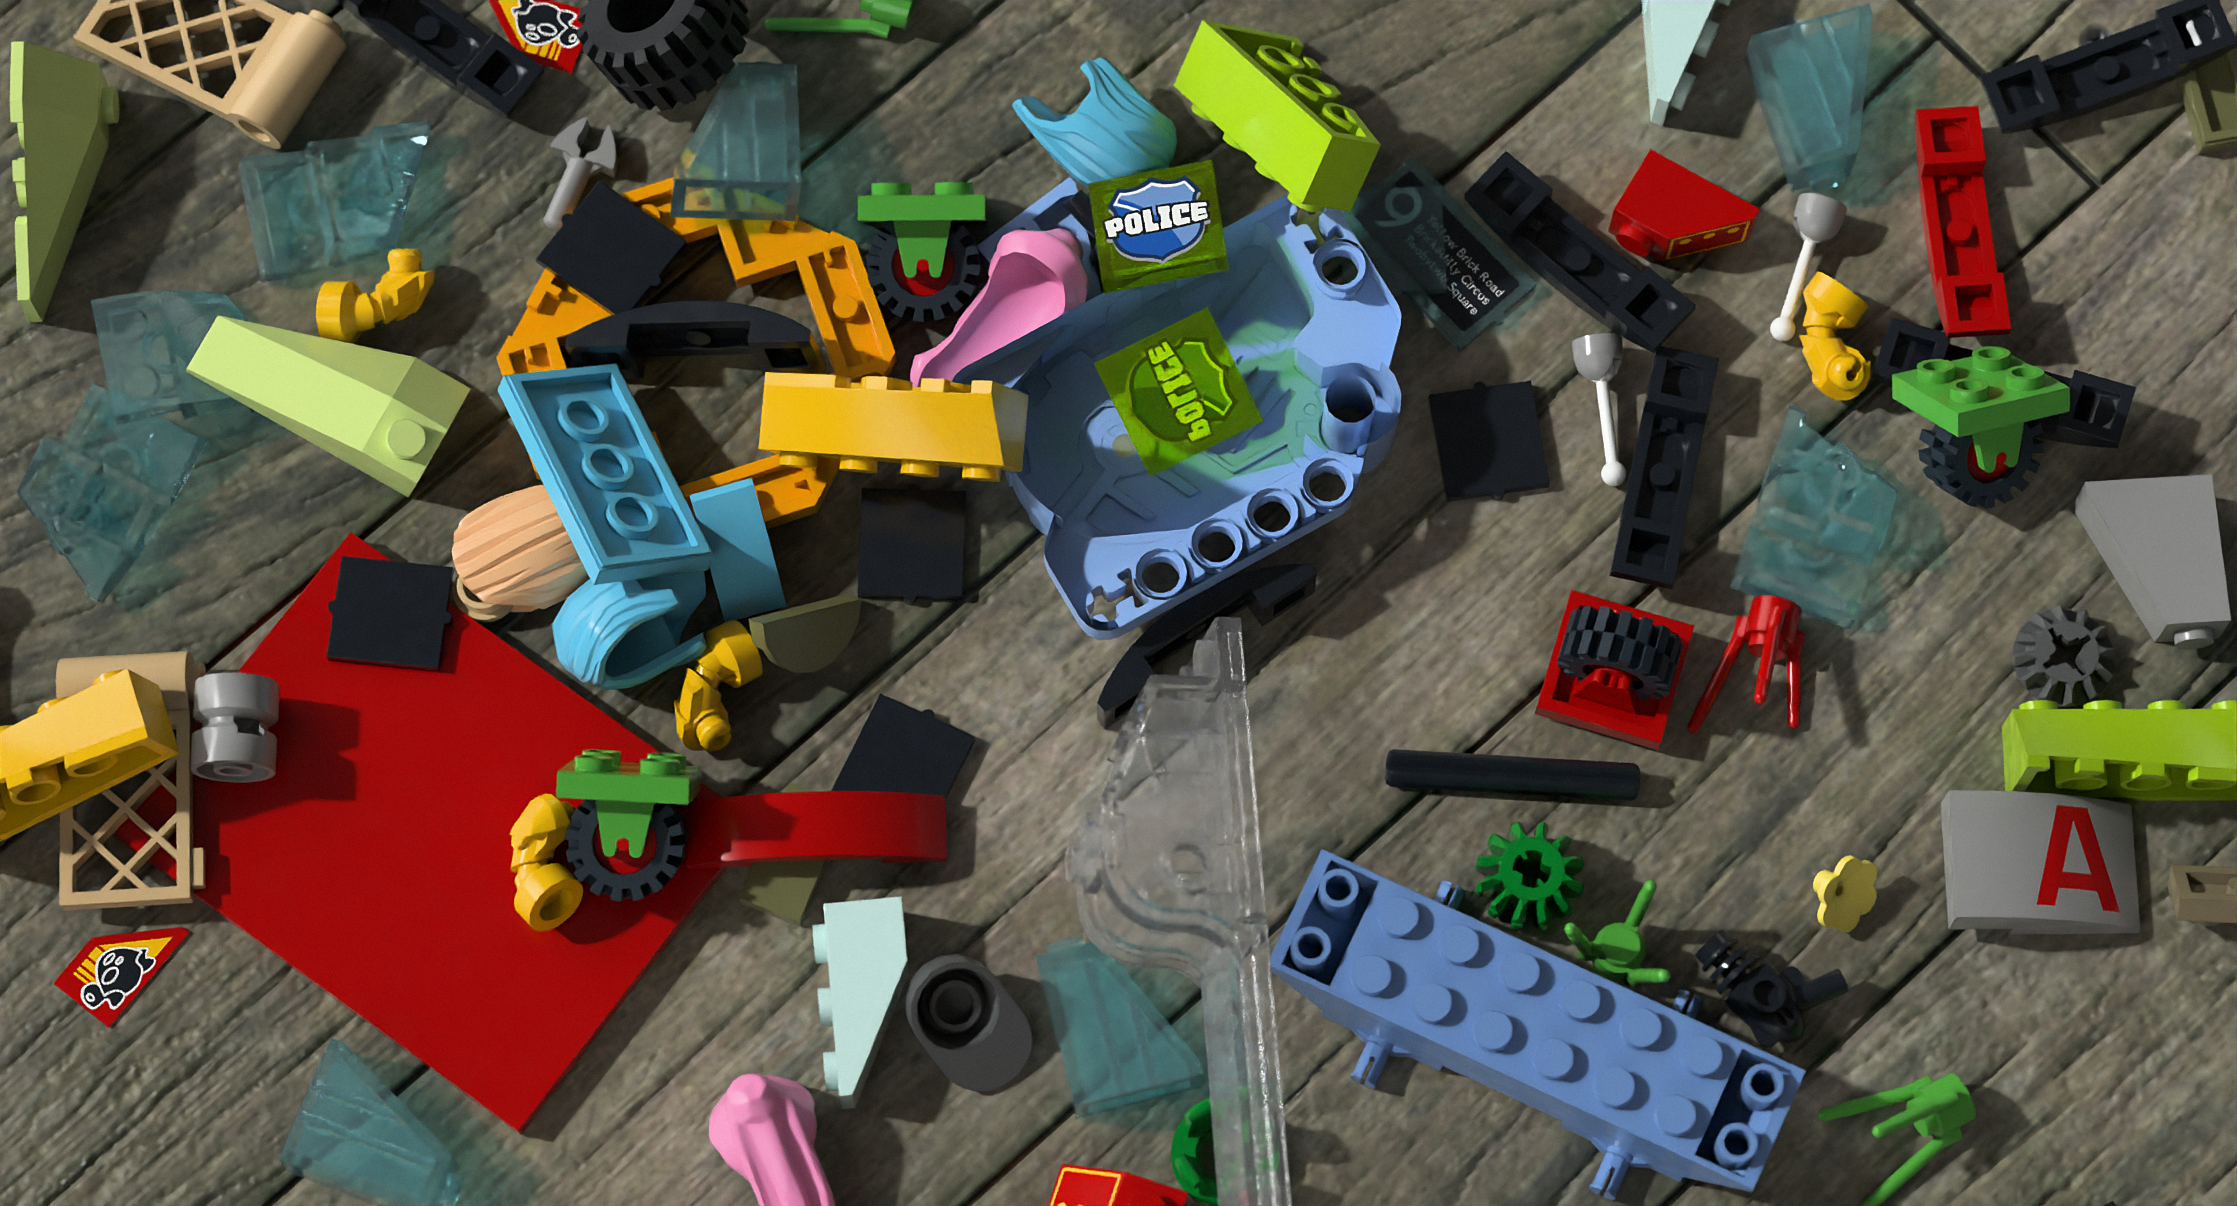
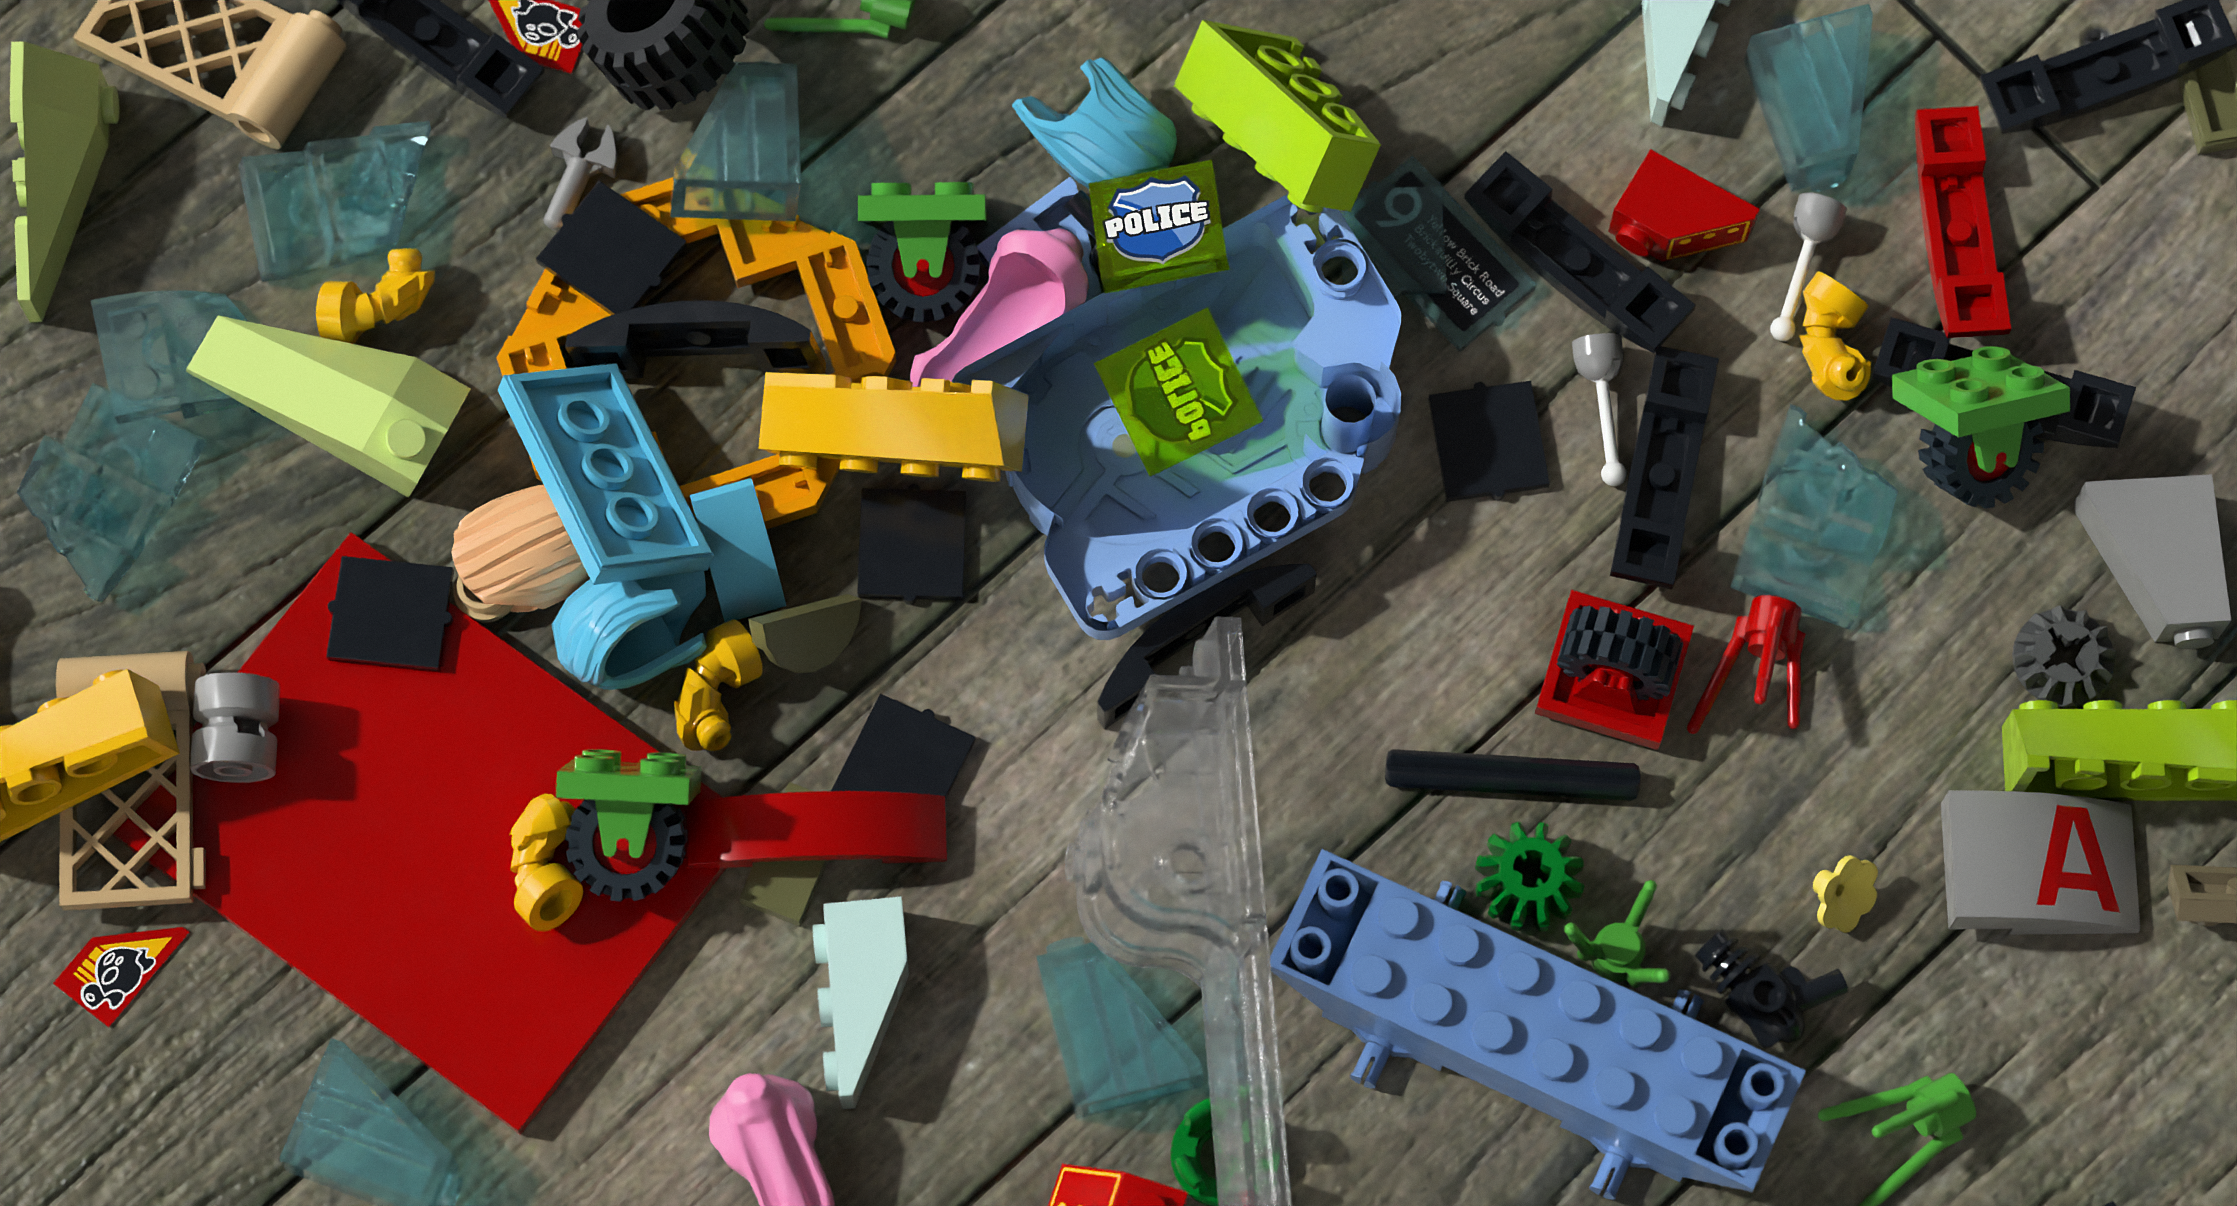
(968, 1022): dark grey cap -> none

